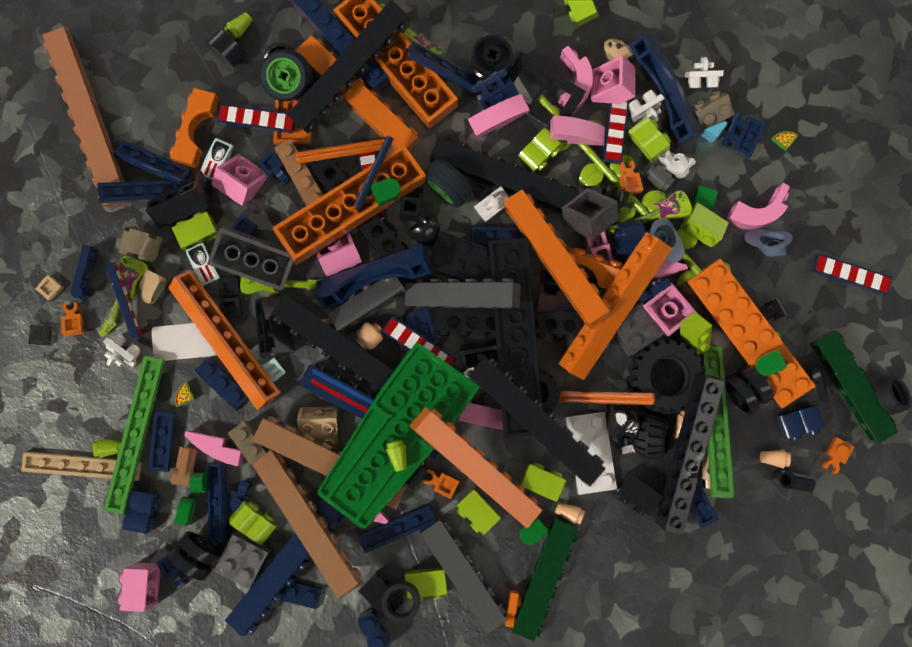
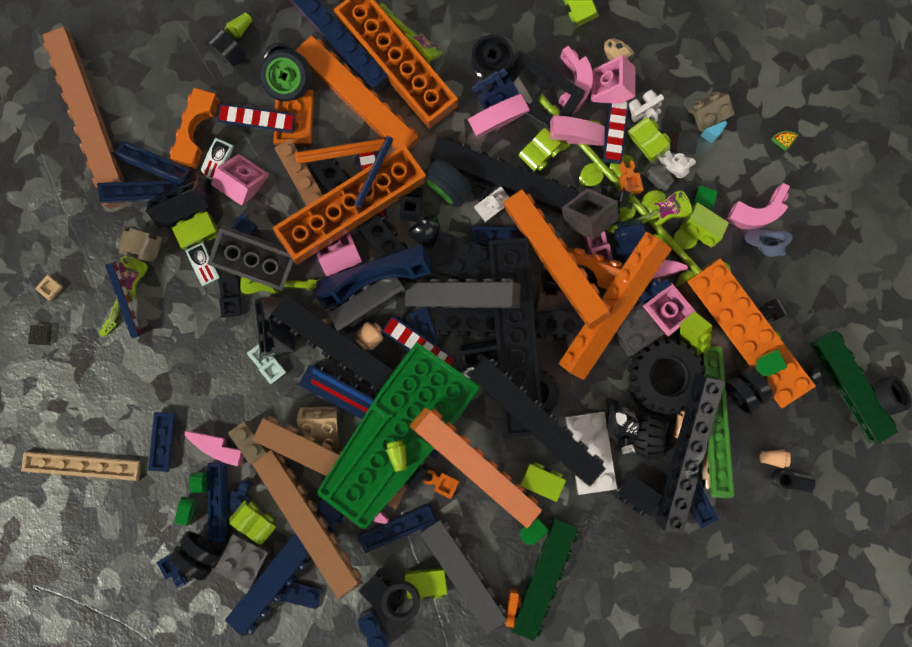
(72, 323): orange plate -> none
(84, 272): dark blue plate -> none
(106, 447): lime cone -> none
(115, 346): white hips -> none
(134, 435): bright green plate -> none
(139, 587): bright pink brick -> none
(140, 511): dark blue brick -> none
(151, 286): tan rock -> none
(179, 342): white sticker -> none
(184, 395): tile -> none
(184, 466): medium nougat piece -> none
(221, 383): dark blue plate -> none
(224, 339): orange brick -> none
(272, 166): dark blue plate -> none
(349, 67): black brick -> none
(385, 191): green piece -> none
(441, 66): dark blue tile -> none
(478, 512): lime brick -> none
(482, 416): bright pink slope -> none
(570, 513): light nougat cone -> none
(607, 397): orange axle -> none
(666, 232): sand blue piece -> none
(681, 115): dark blue arch -> none
(694, 77): white hips -> none
(748, 137): dark blue plate -> none
(800, 421): dark blue brick -> none
(839, 453): orange plate -> none
(852, 274): tile -> none

